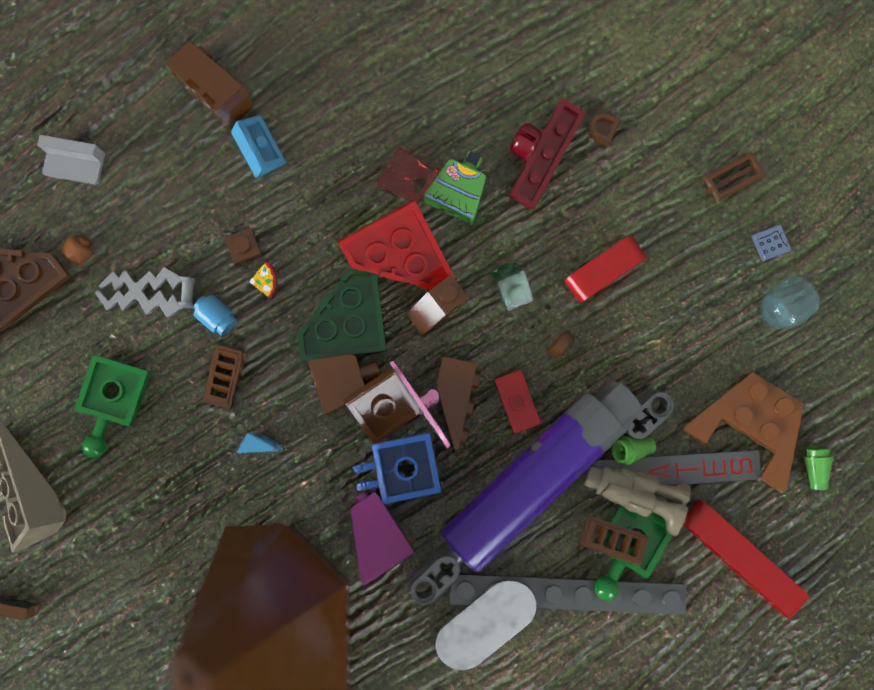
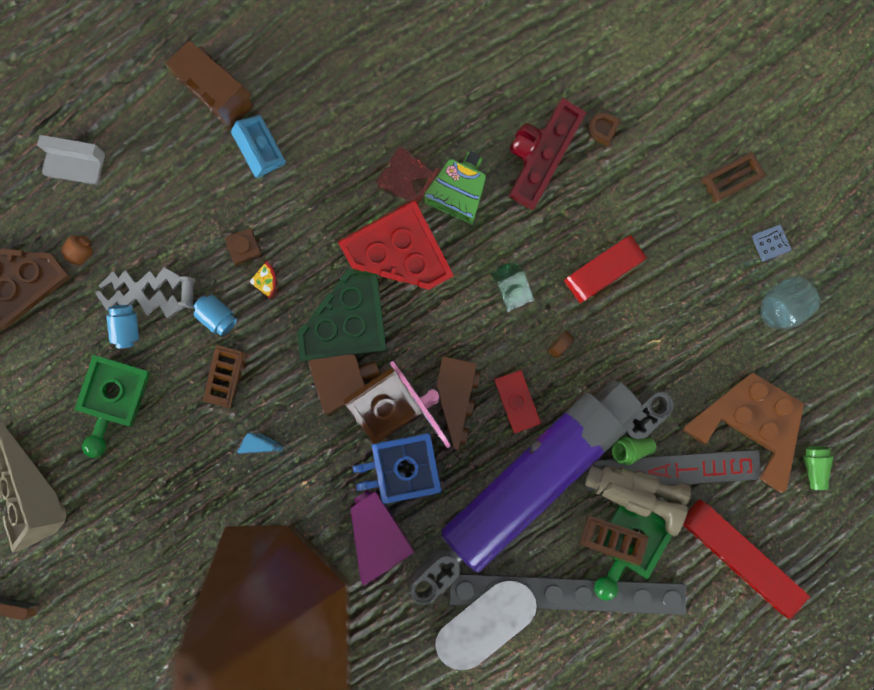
(122, 326): none -> dark azure brick
(437, 305): reddish brown slope -> none

